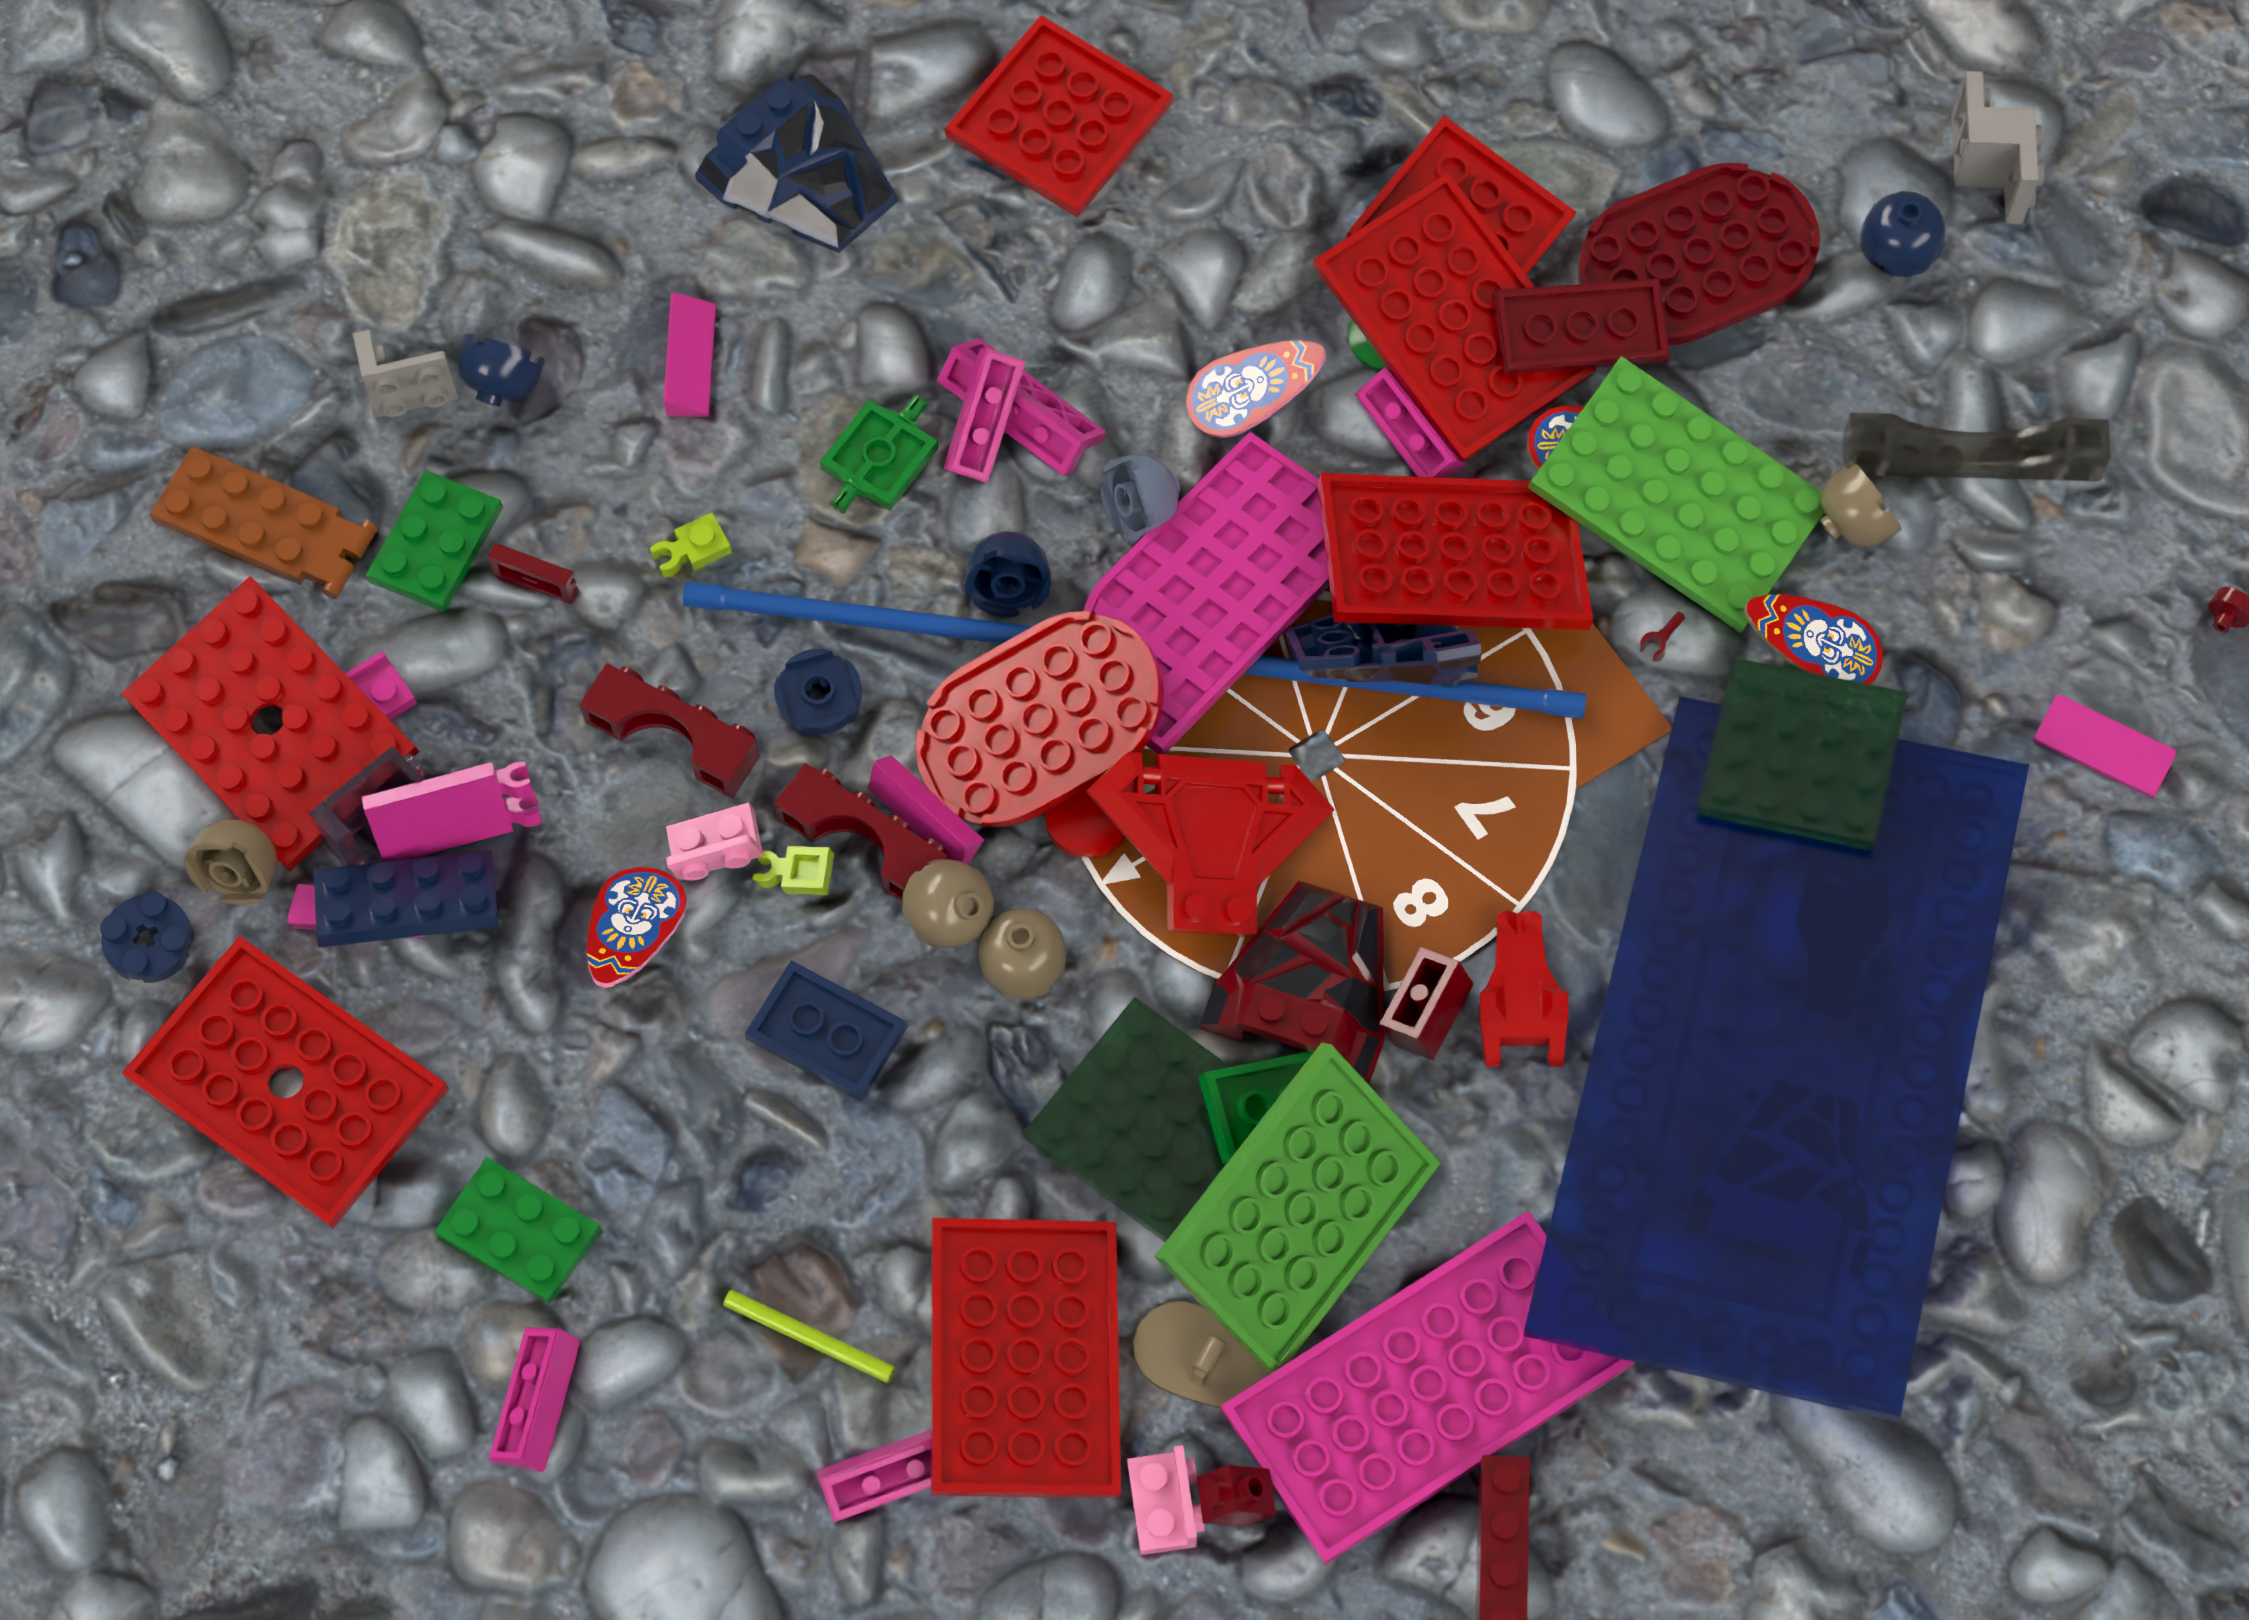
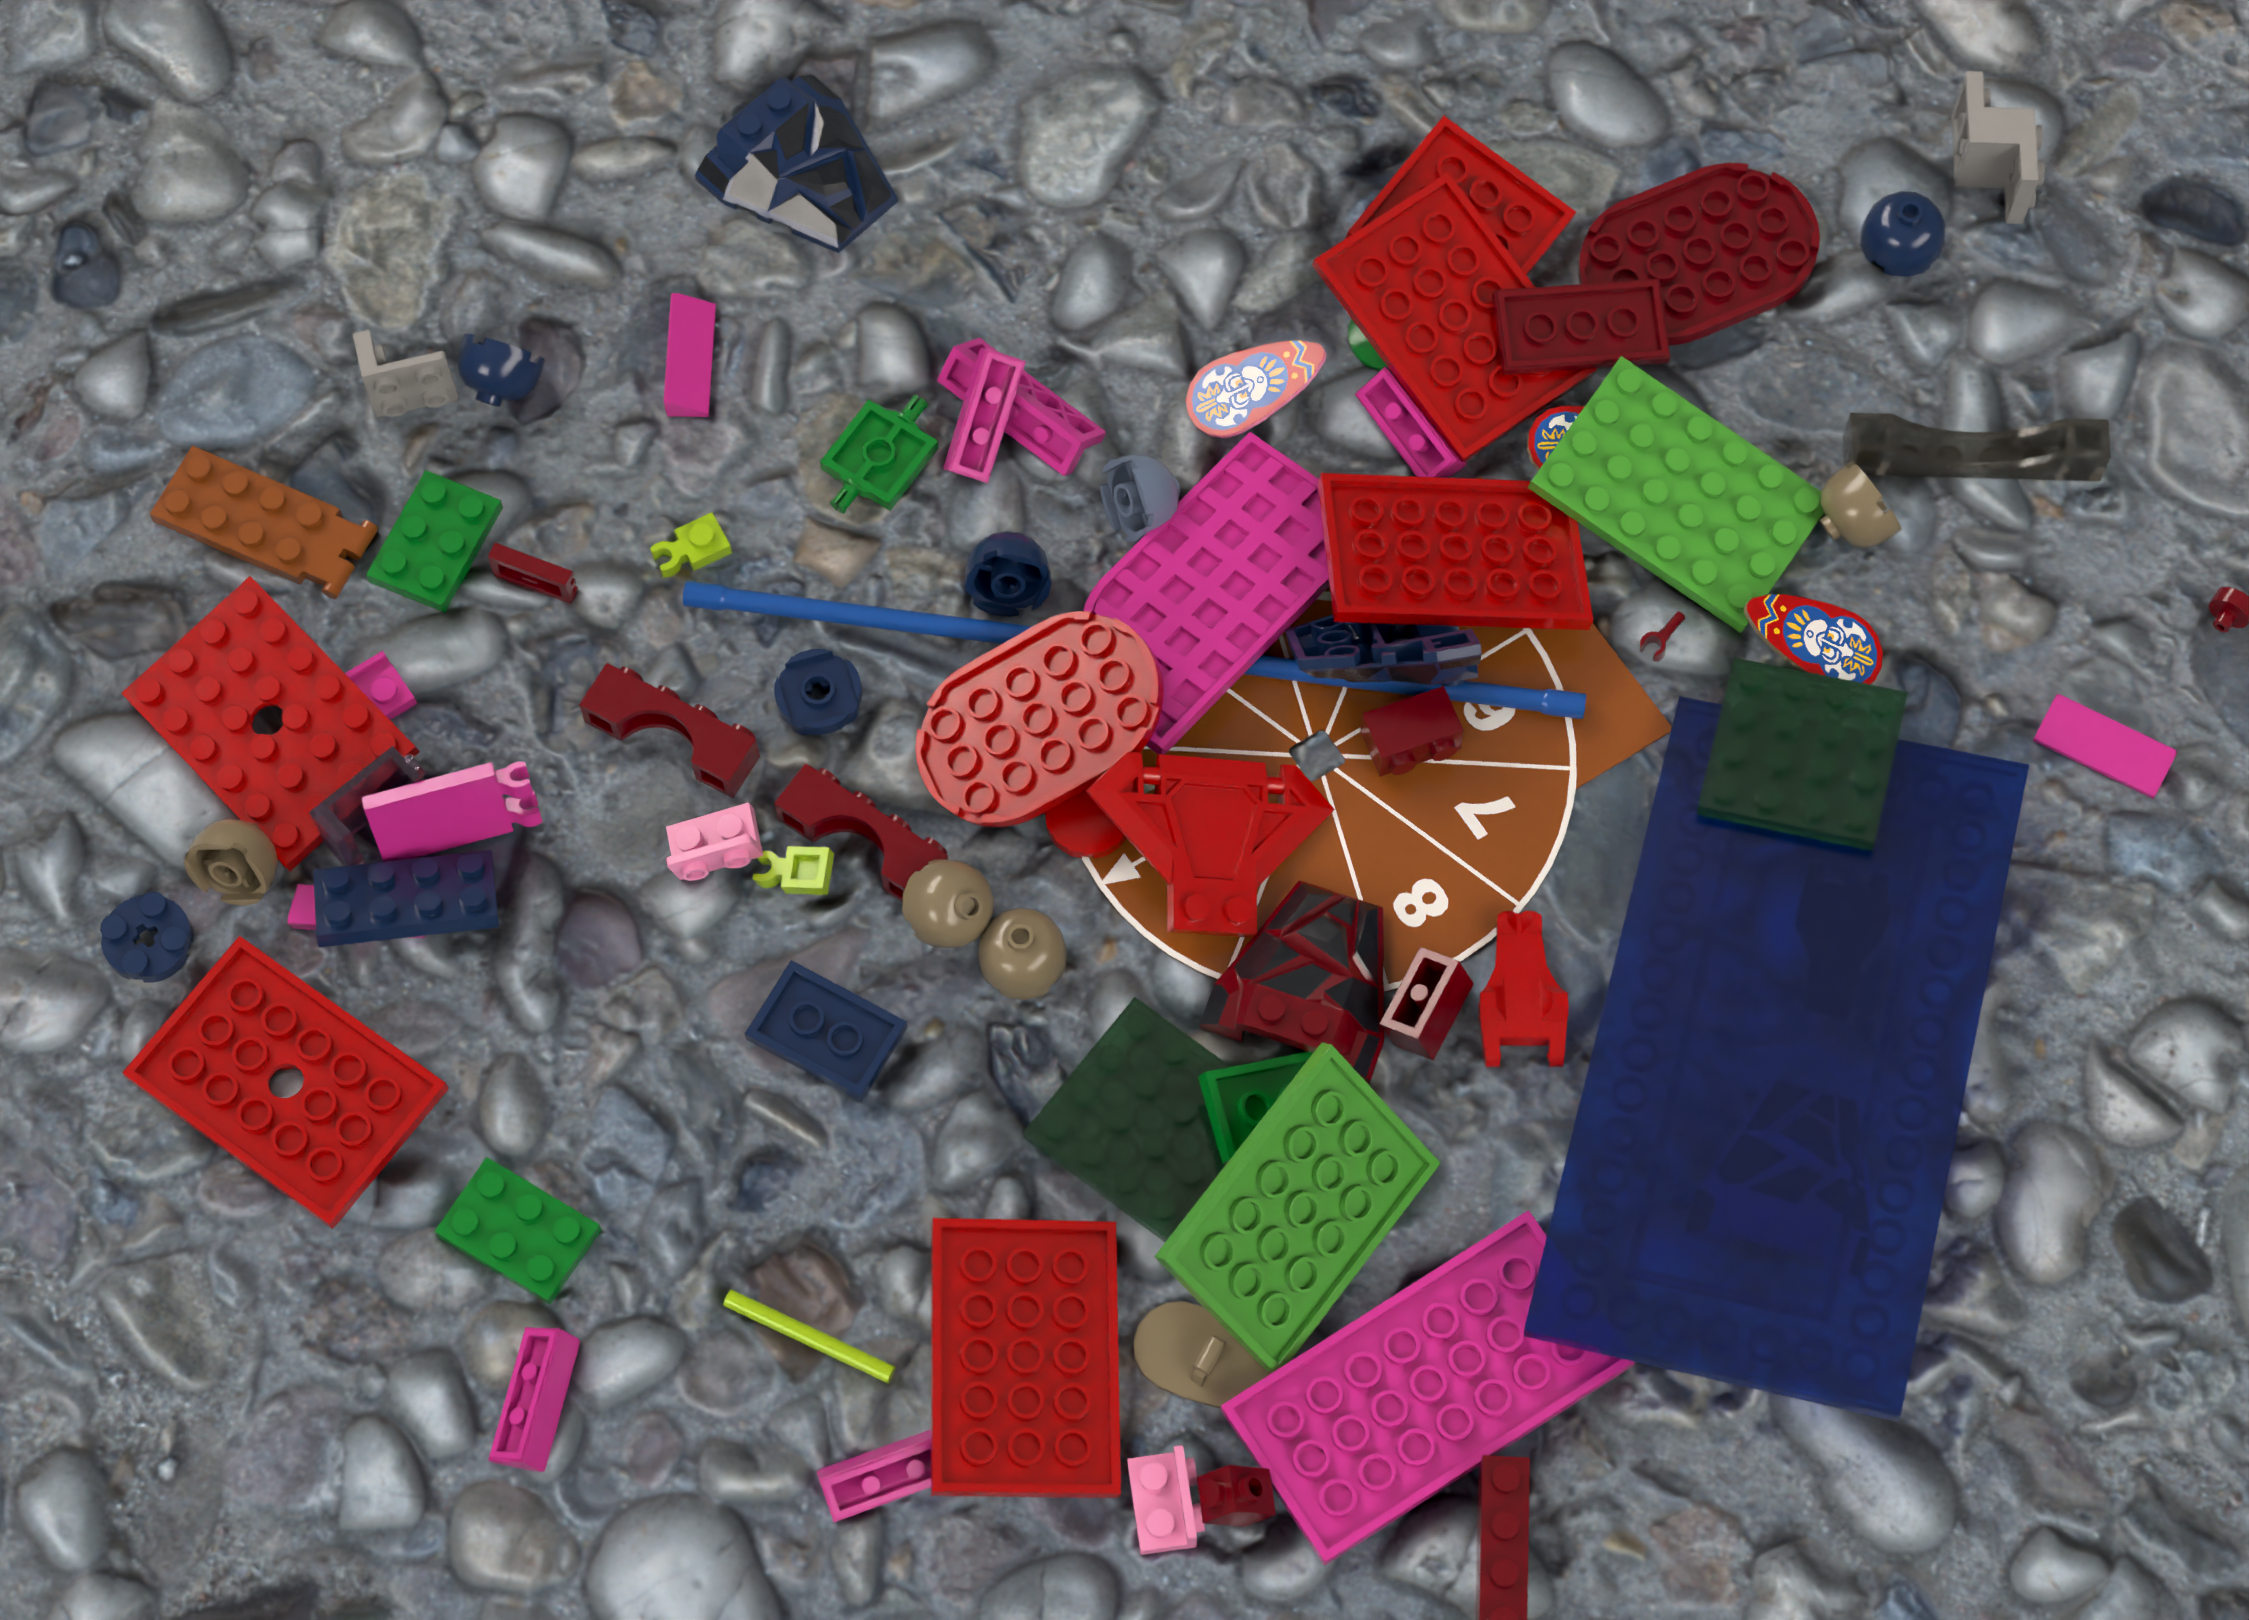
(632, 922): shield -> none
(922, 809): dark pink slope -> none
(1059, 115): red plate -> none
(1412, 732): none -> dark red brick

